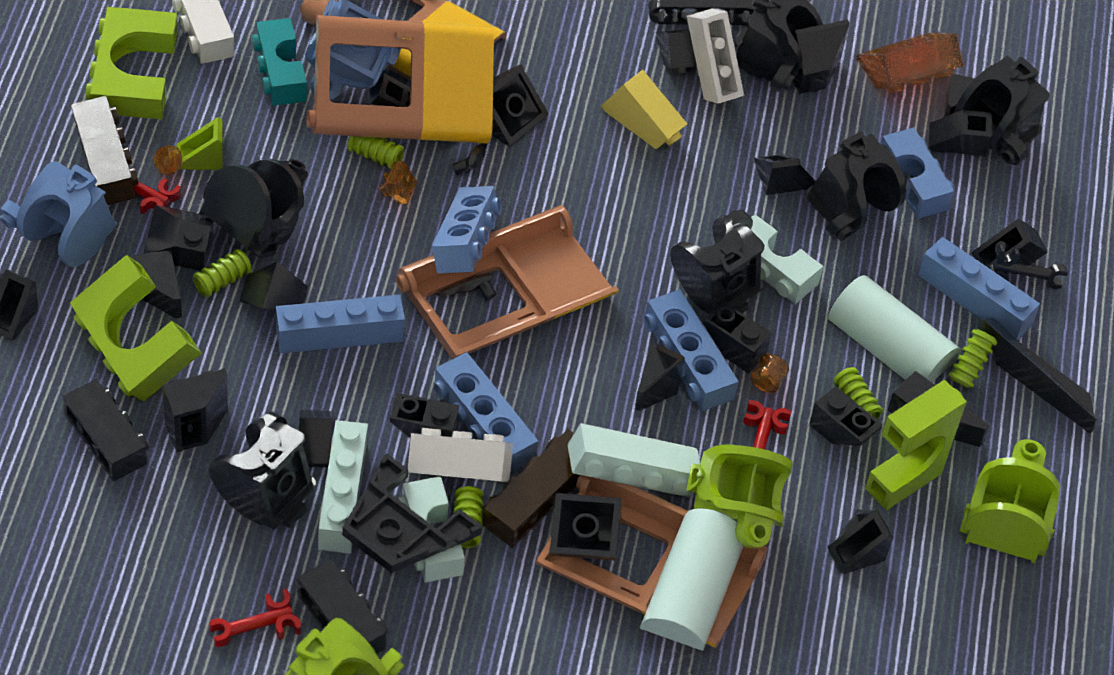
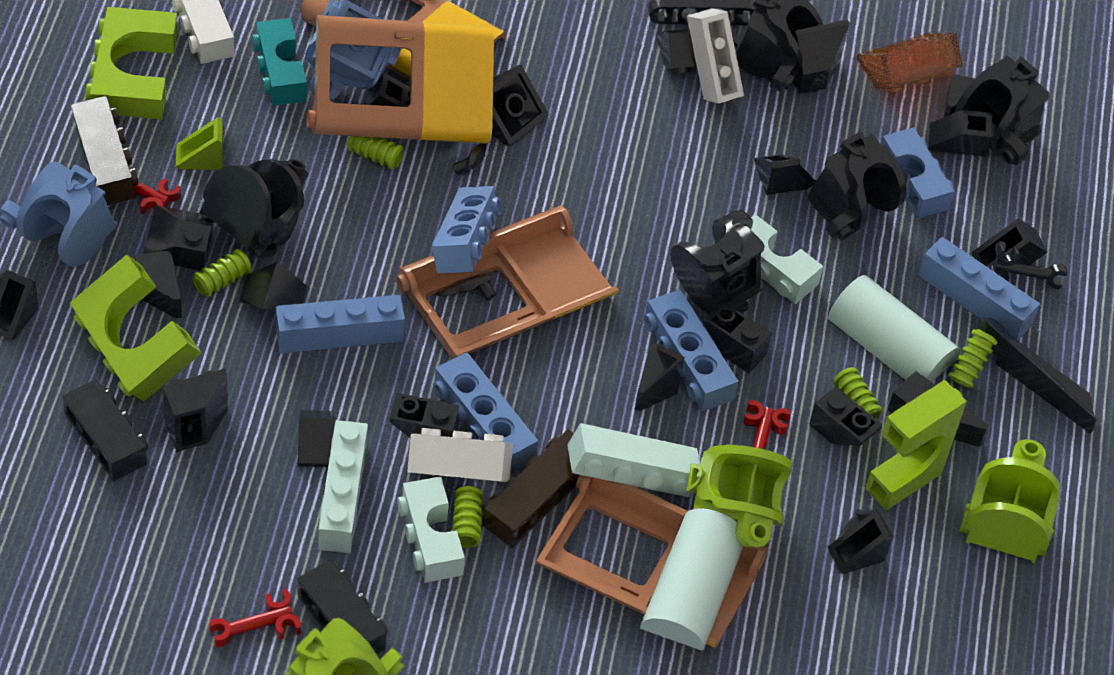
(168, 159): clear orange plate -> none
(268, 478): black animal -> none
(393, 531): black wing -> none
(399, 183): clear orange tile -> none
(586, 526): black slope -> none
(645, 111): light yellow slope -> none
(770, 373): clear orange wheel -> none

